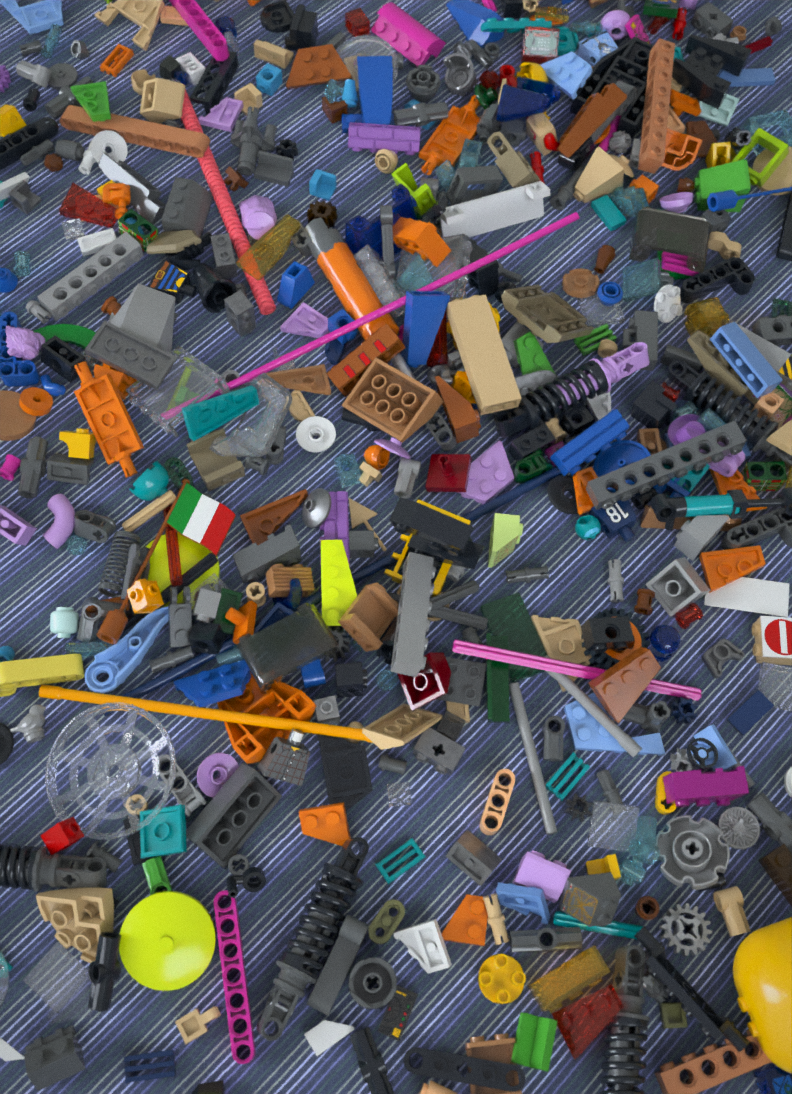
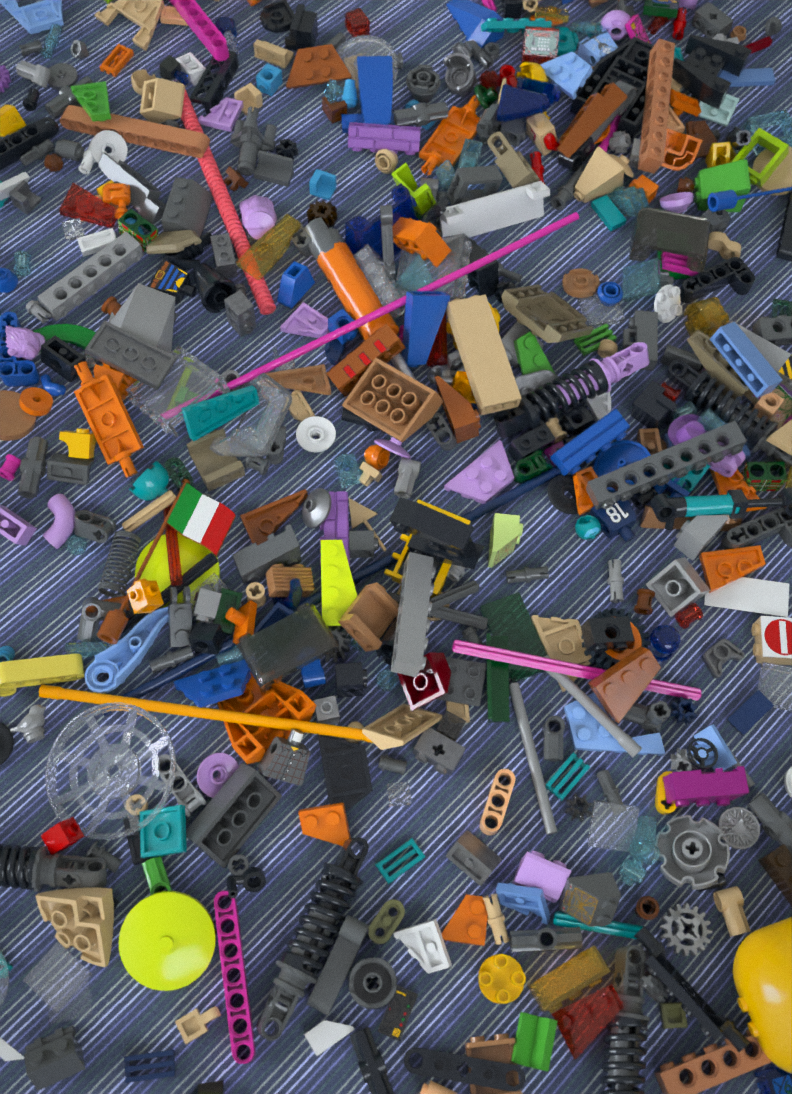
(64, 622): light aqua head -> none
(104, 971): black piece -> none
(133, 566): dark grey hinge -> none
(407, 34): dark pink brick -> none
(448, 473): dark red tile -> none
(604, 258): reddish brown cone -> none
(604, 865): yellow panel -> none

